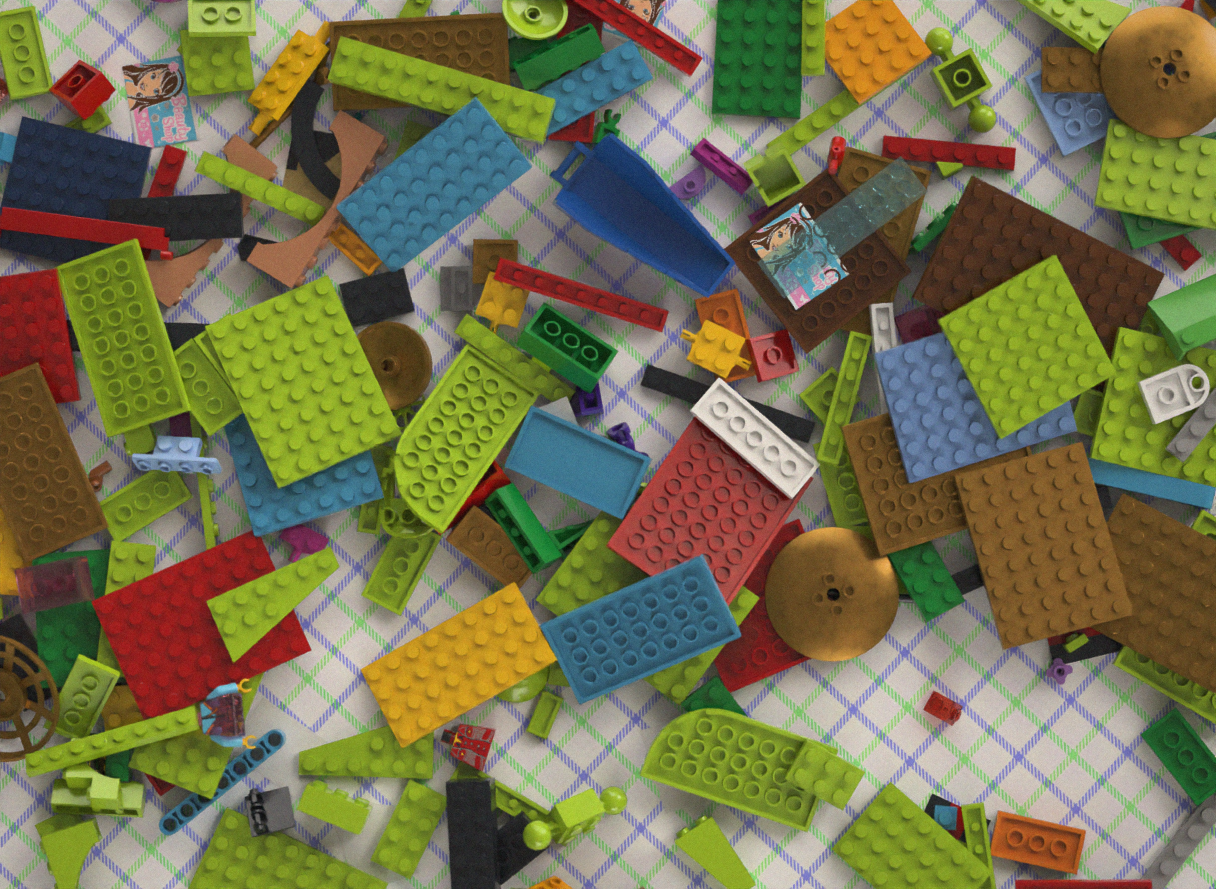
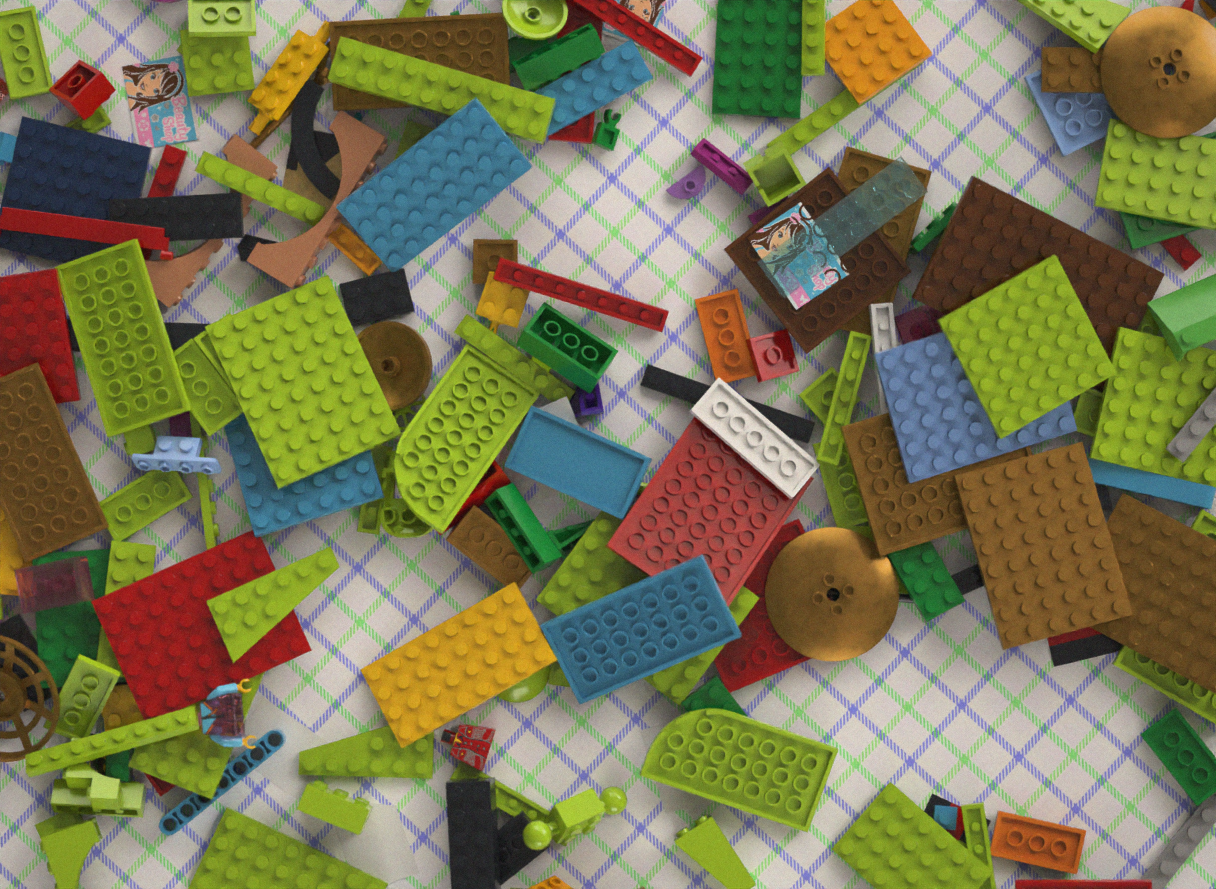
(96, 475): dark orange arm -> none
(269, 811): black hinge -> none
(303, 541): dark pink plate -> none
(400, 571): lime plate -> none
(410, 829): lime plate -> none
(456, 288): flat silver plate -> none
(544, 714): lime tile -> none
(621, 434): dark purple animal -> none
(633, 210): blue windscreen -> none
(715, 349): yellow plate -> none
(824, 774): lime plate -> none
(836, 154): red piece -> none
(943, 708): clear red bracket -> none
(944, 151): red plate -> none
(948, 169): lime slope -> none
(960, 80): lime brick -> none
(1065, 670): medium lavender plate -> none
(1075, 641): lime plate -> none
(1172, 392): white plate -> none

